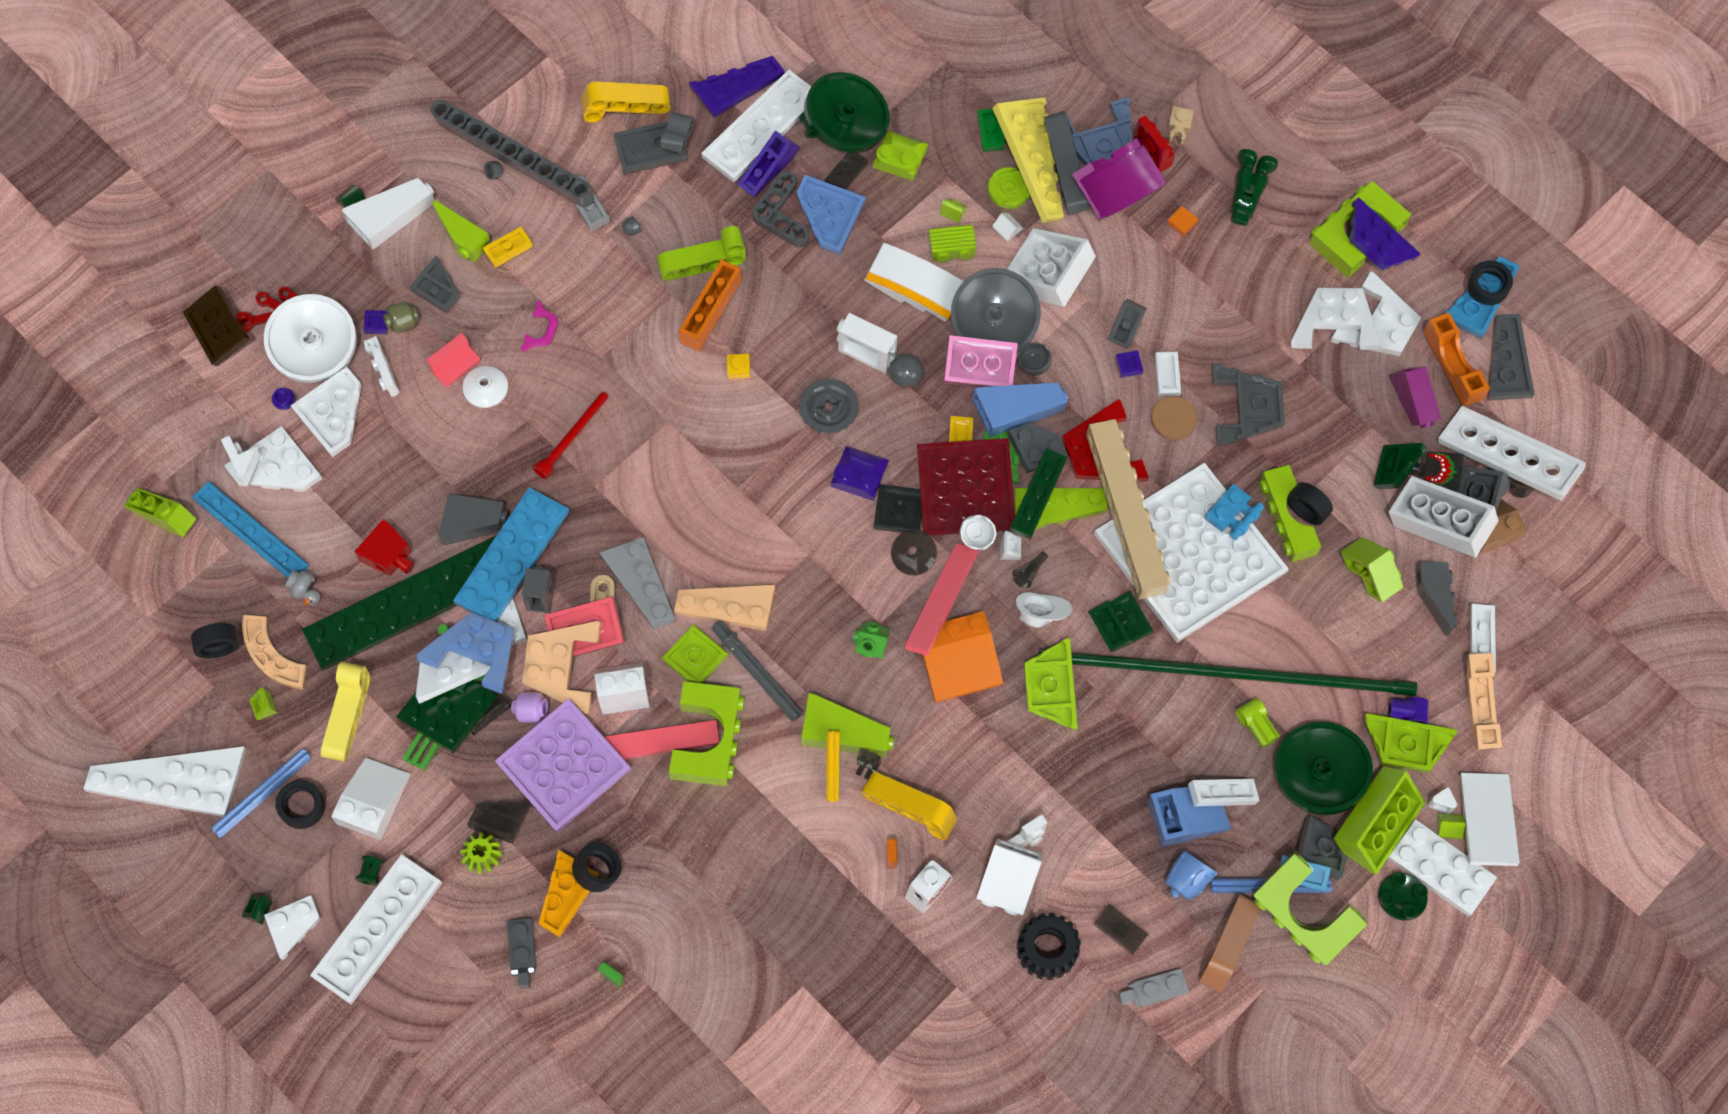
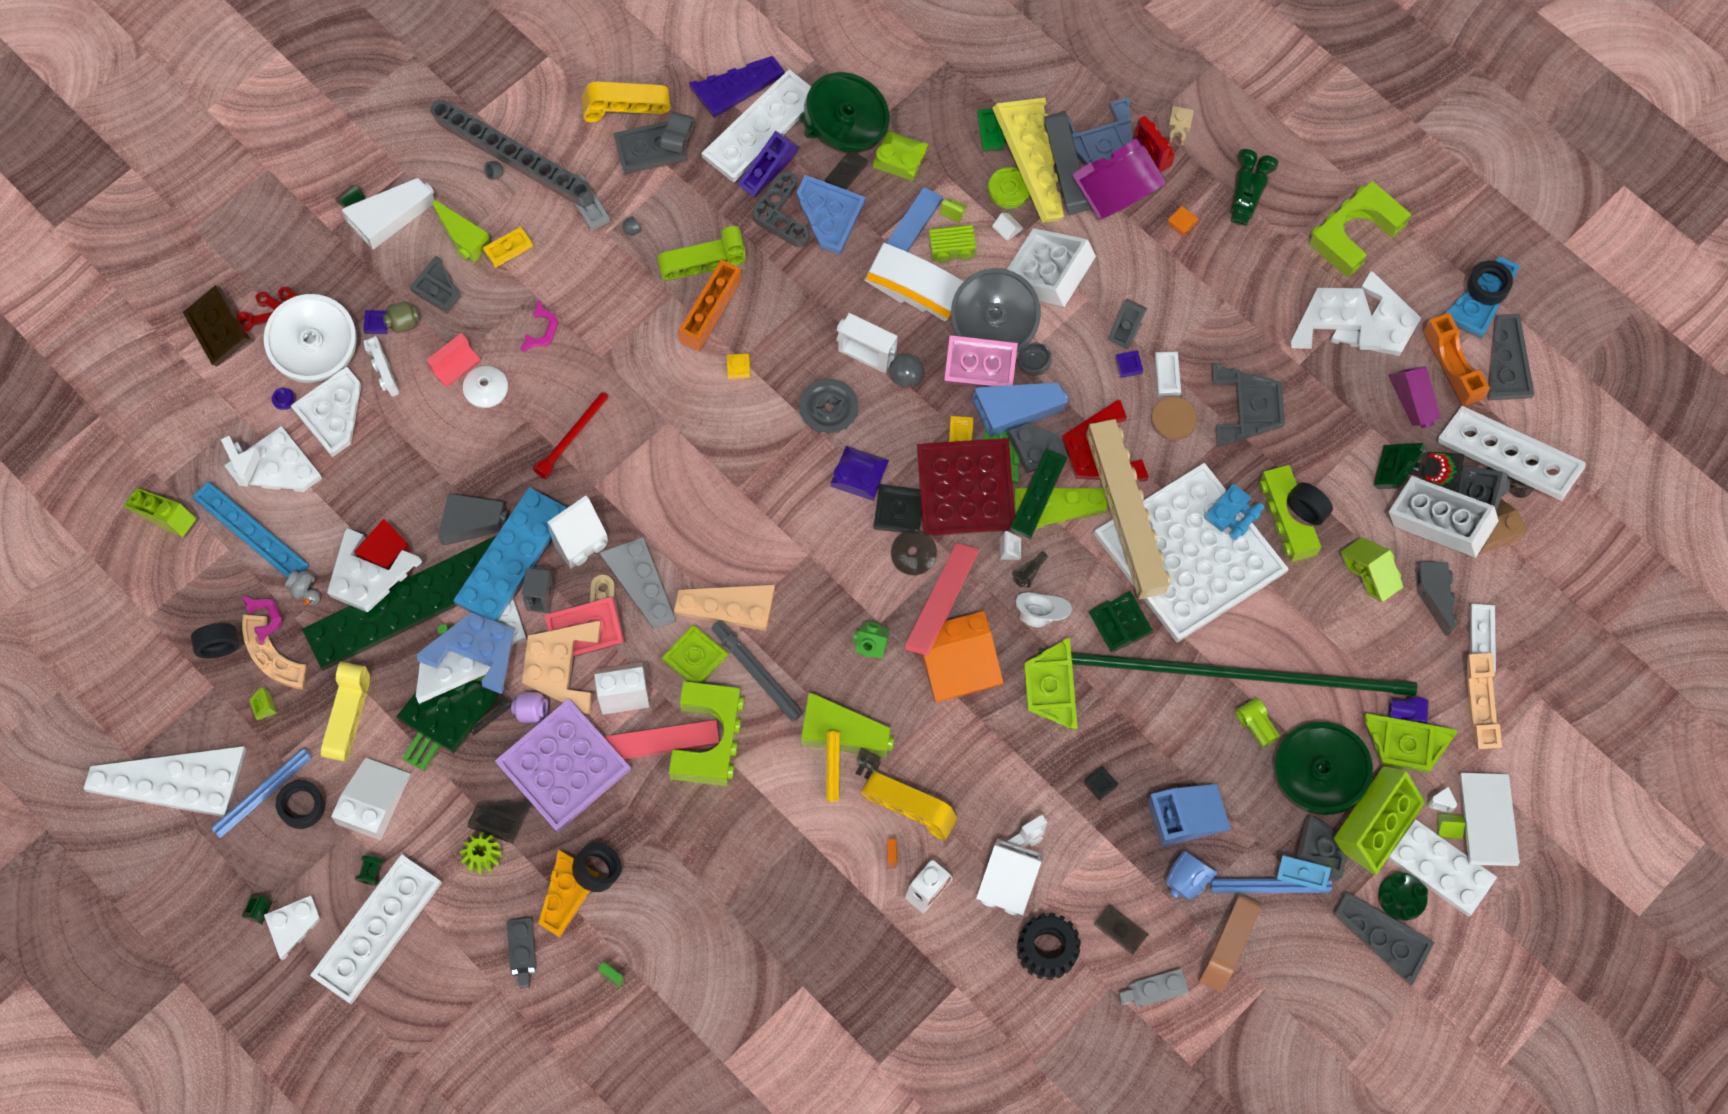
(270, 605): none -> dark pink helmet
(362, 582): none -> white wing
(577, 533): none -> white slope
(915, 220): none -> medium blue tile
(977, 532): white hair -> none
(1101, 783): none -> pearl dark grey tile
(1223, 792): white plate -> none
(1322, 941): lime arch -> none
(1378, 239): dark purple wing -> none
(1389, 939): none -> dark grey wing

